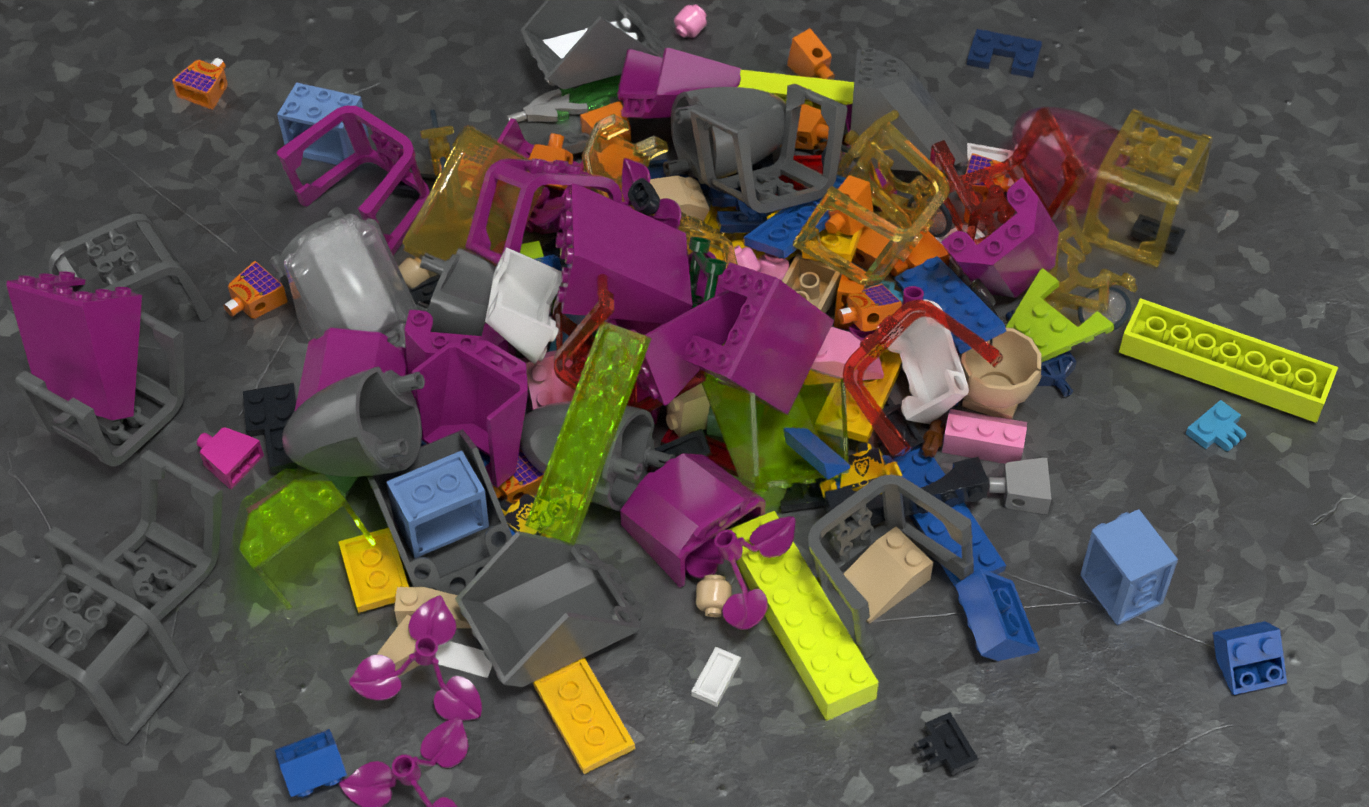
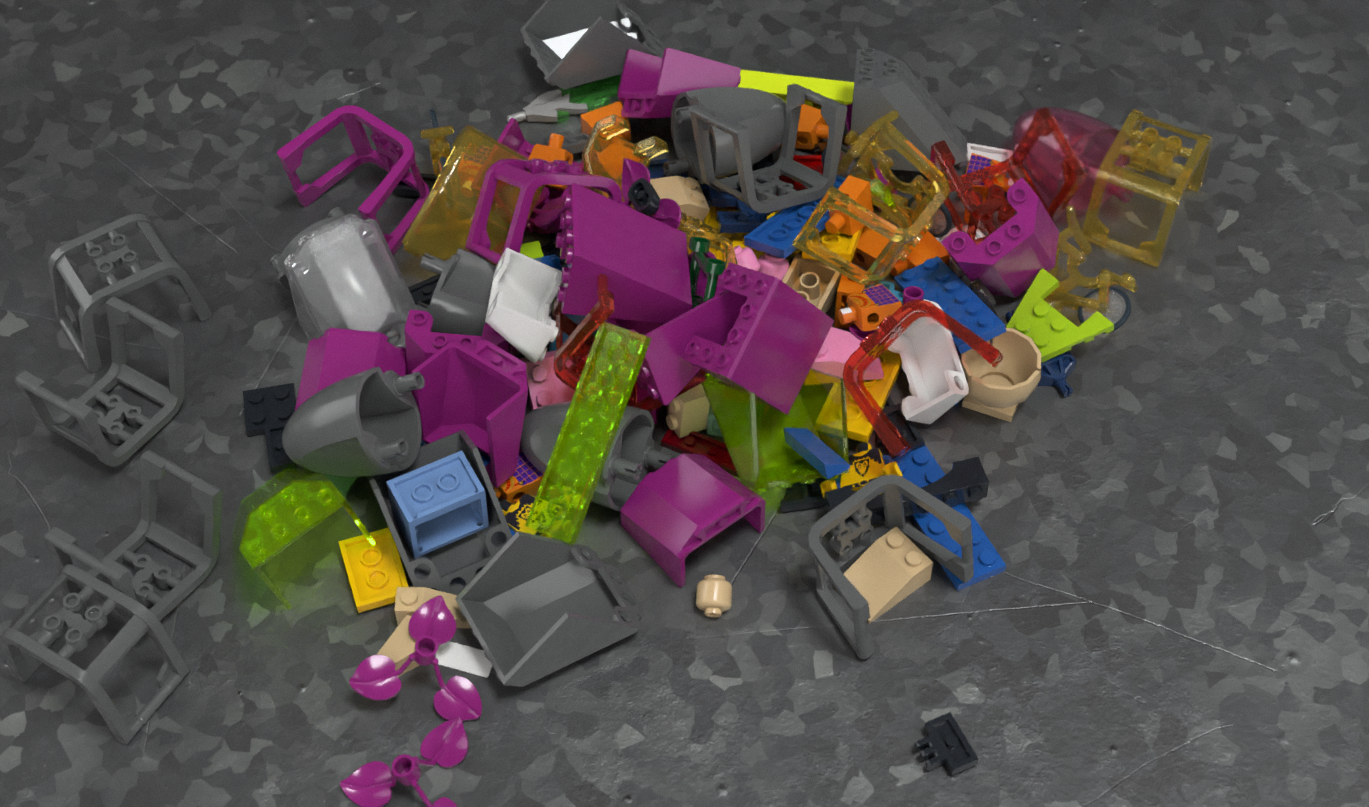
(80, 339): magenta windscreen -> none
(202, 83): orange torso -> none
(229, 455): dark pink torso -> none
(255, 292): orange torso -> none
(305, 108): medium blue container -> none
(311, 763): blue slope -> none
(412, 272): tan head -> none
(584, 715): yellow plate -> none
(690, 21): bright pink head -> none
(690, 444): black plate -> none
(716, 676): white tile -> none
(770, 539): magenta plant -> none
(808, 626): neon yellow brick -> none
(810, 57): orange torso -> none
(881, 193): none -> clear neon green slope
(933, 438): reddish brown axle -> none
(984, 437): bright pink slope -> none
(996, 616): blue slope -> none
(1023, 51): dark blue plate -> none
(1024, 485): light grey torso -> none
(1128, 566): medium blue container -> none
(1147, 230): black plate -> none
(1217, 426): dark azure hinge -> none
(1228, 360): neon yellow brick -> none
(1250, 657): blue slope -> none

